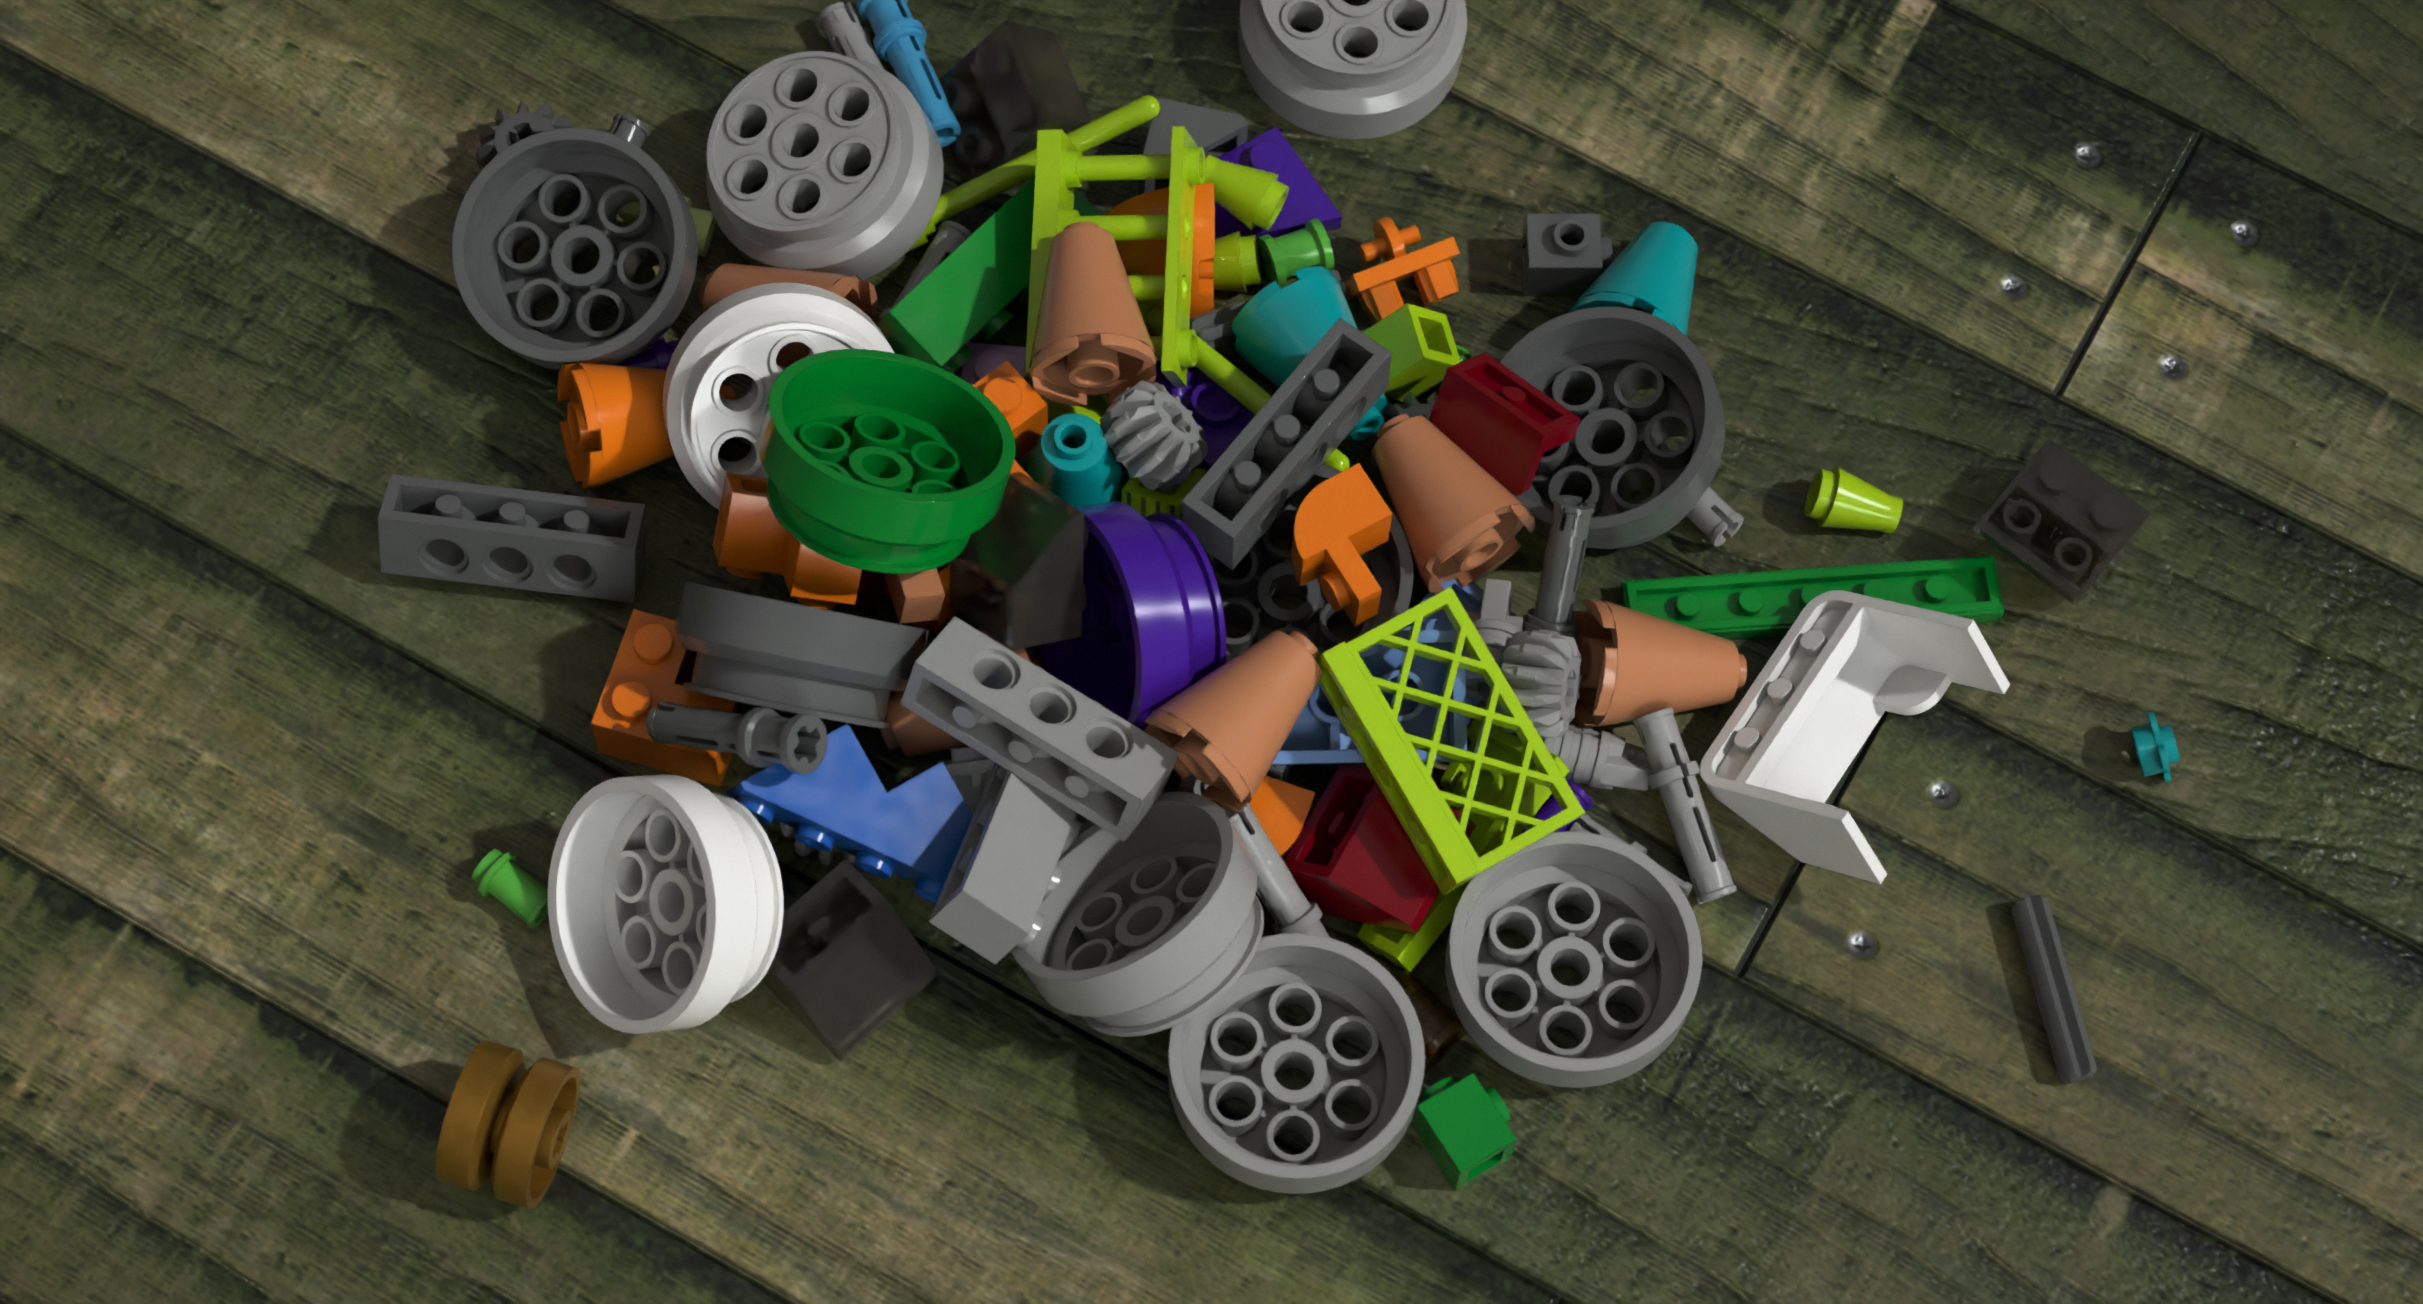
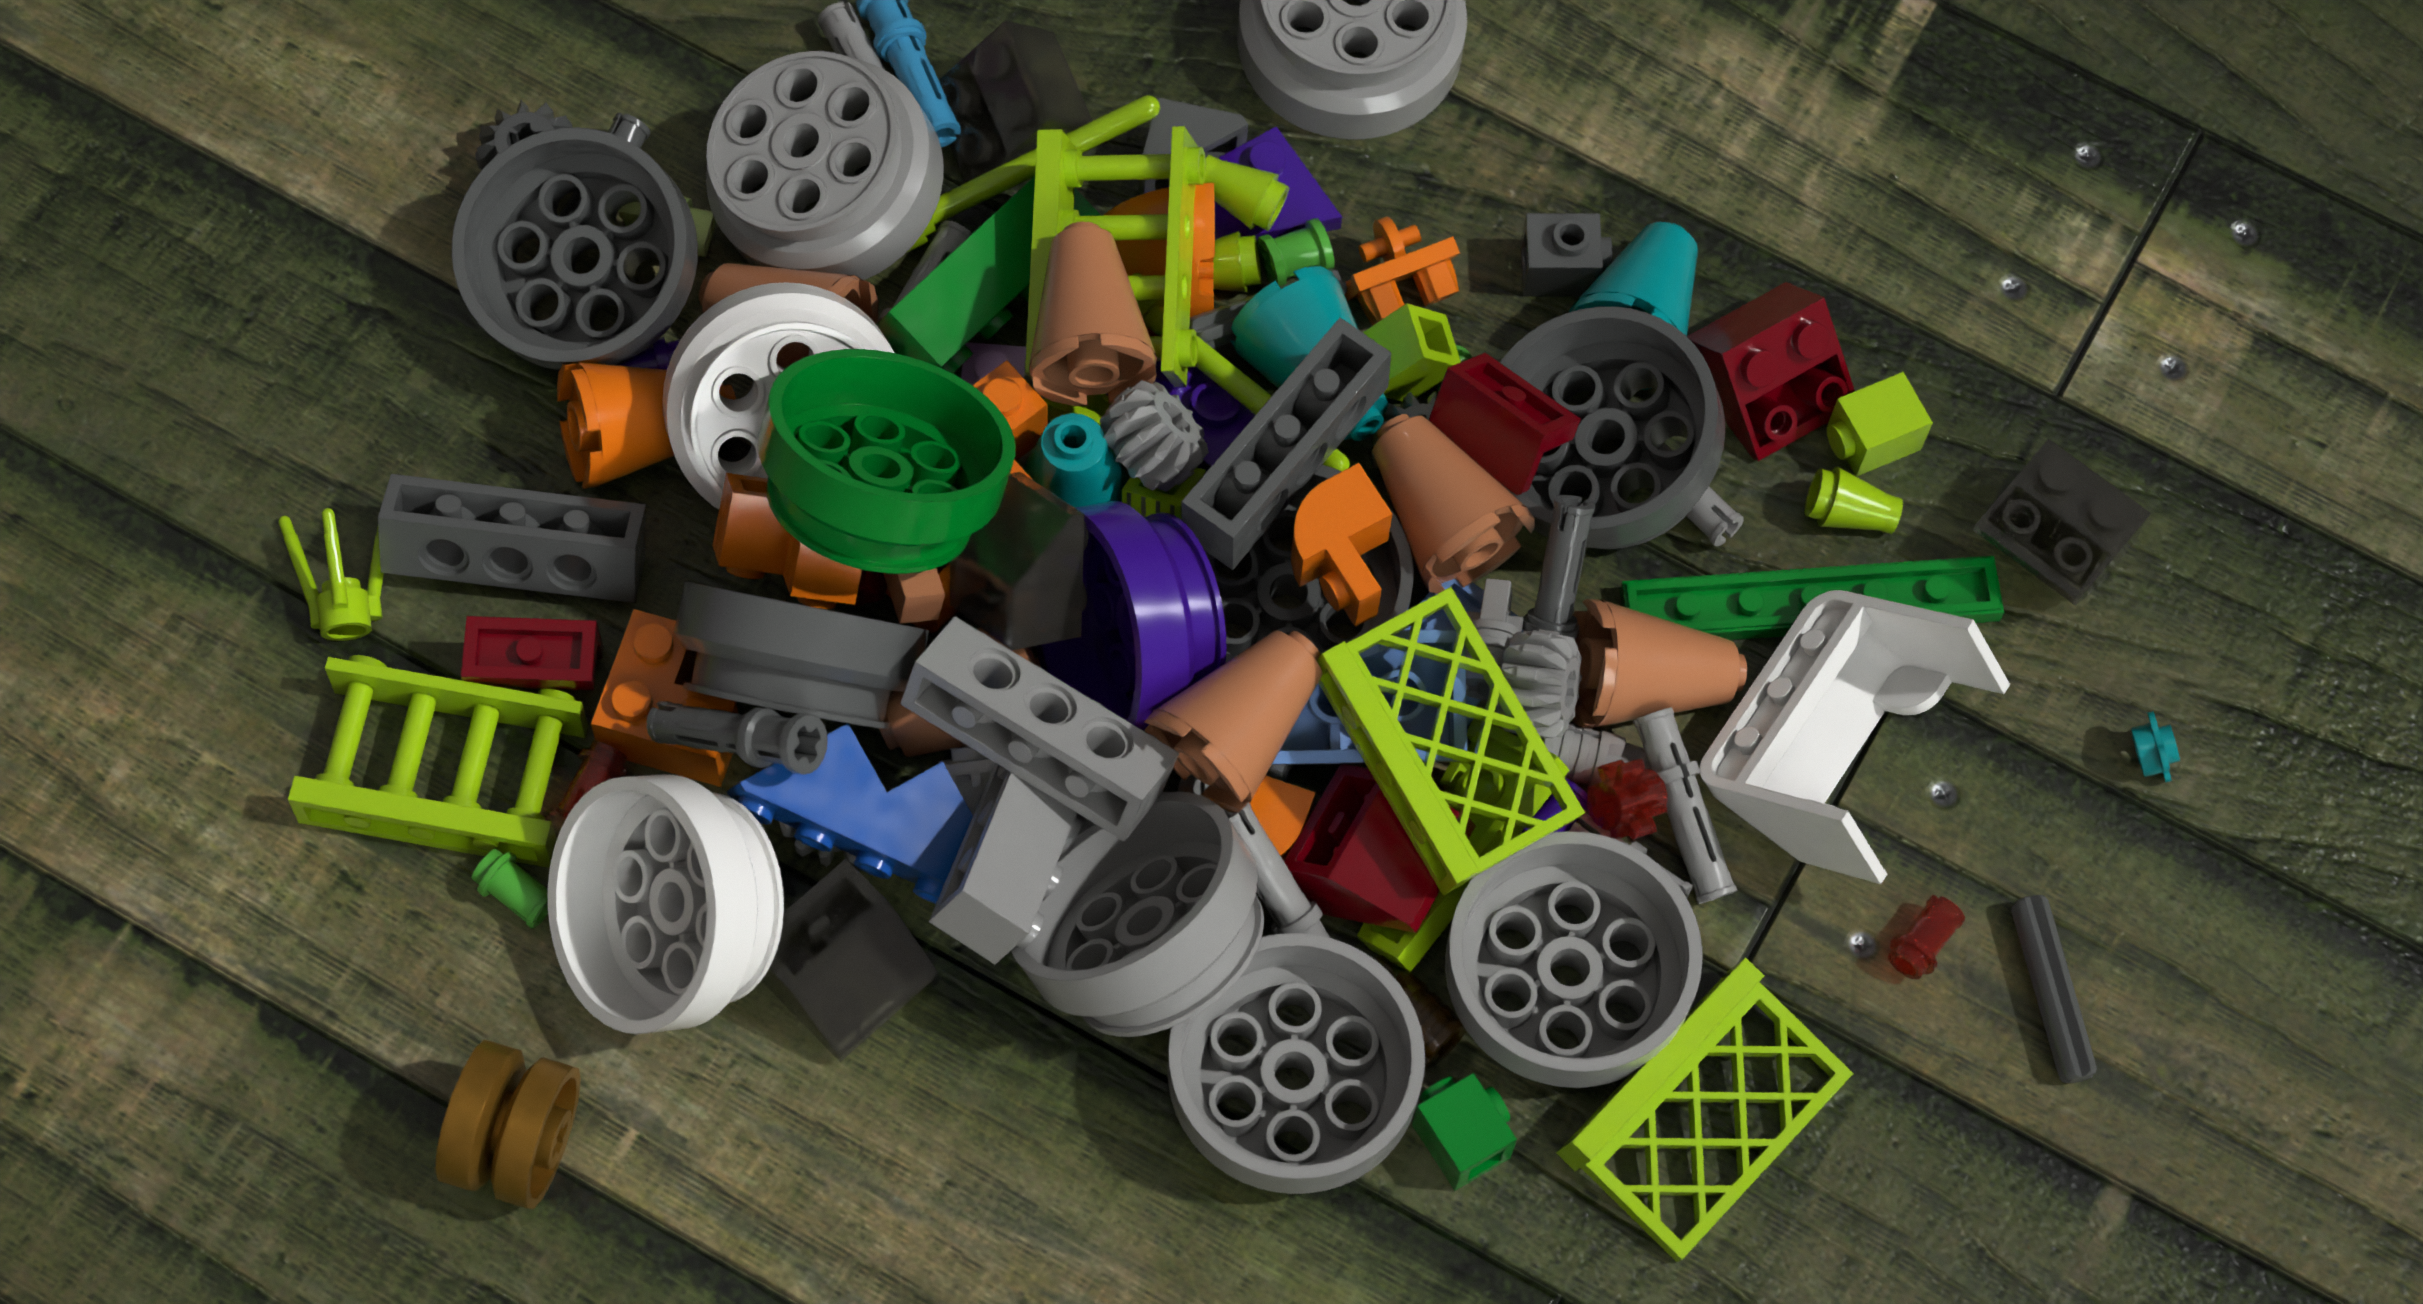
(343, 607): none -> lime plant
(458, 820): none -> lime fence
(531, 652): none -> dark red panel
(598, 765): none -> clear red pin
(1627, 799): none -> clear red gear
(1654, 1083): none -> lime fence
(1775, 367): none -> dark red slope
(1878, 424): none -> lime brick
(1918, 947): none -> clear red pin

